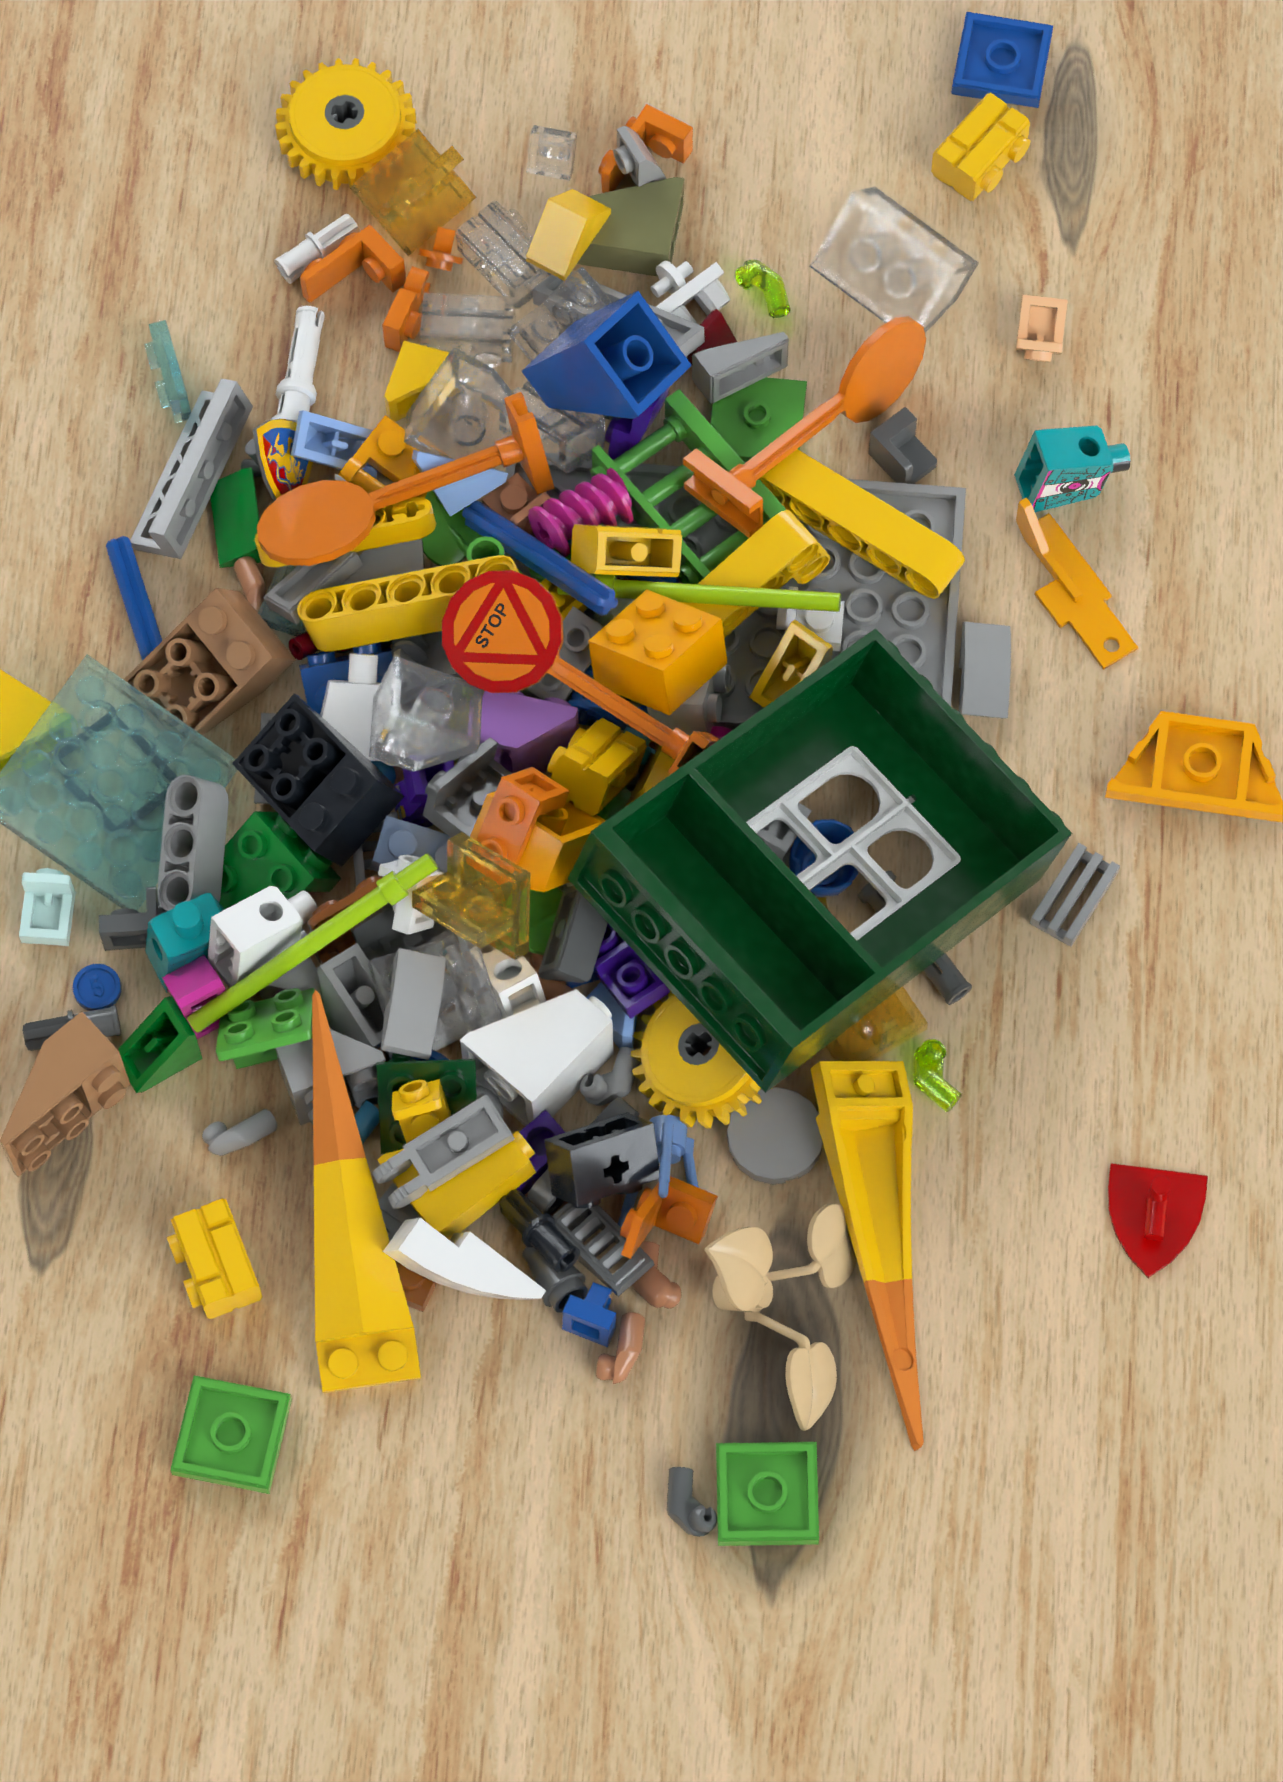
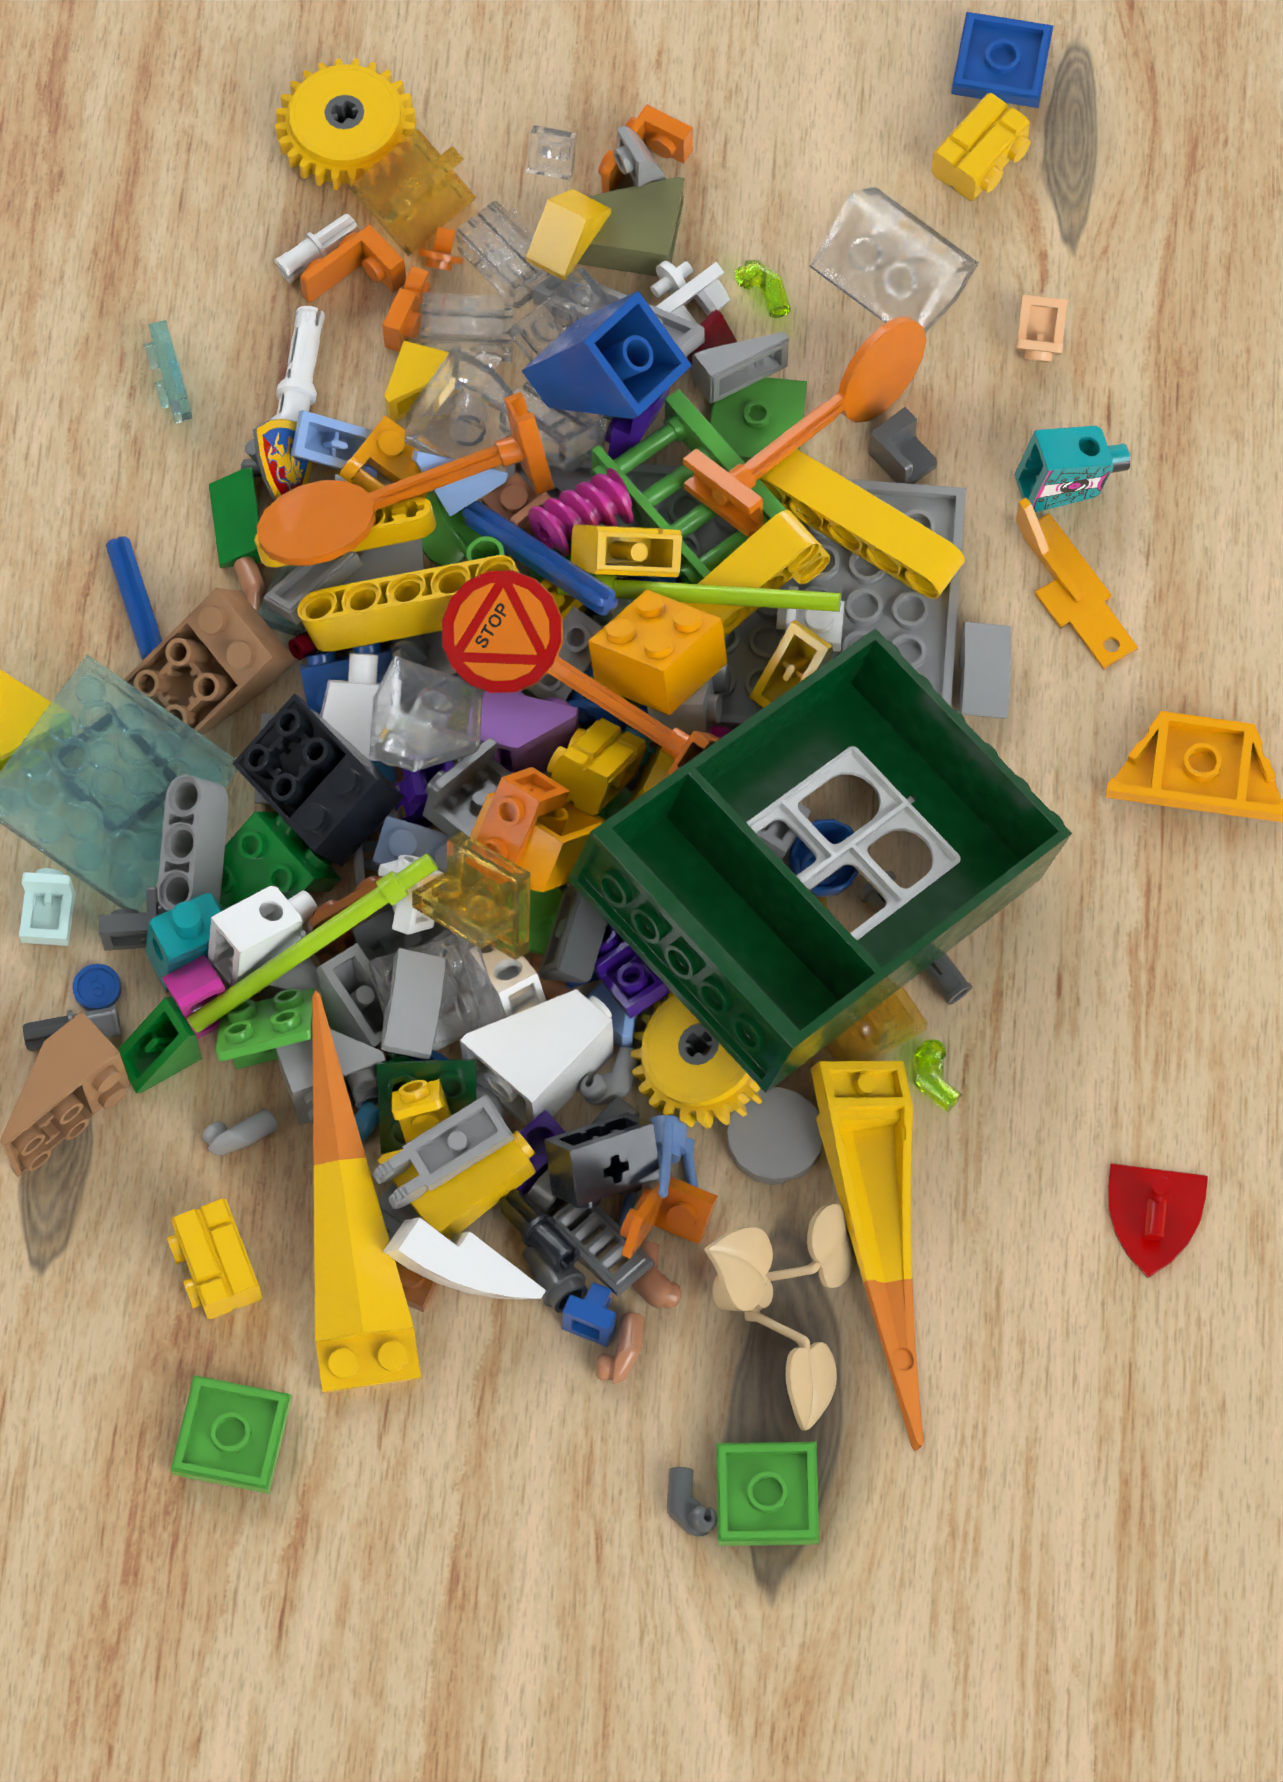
(192, 471): light grey fence -> none
(1094, 863): light grey tile -> none

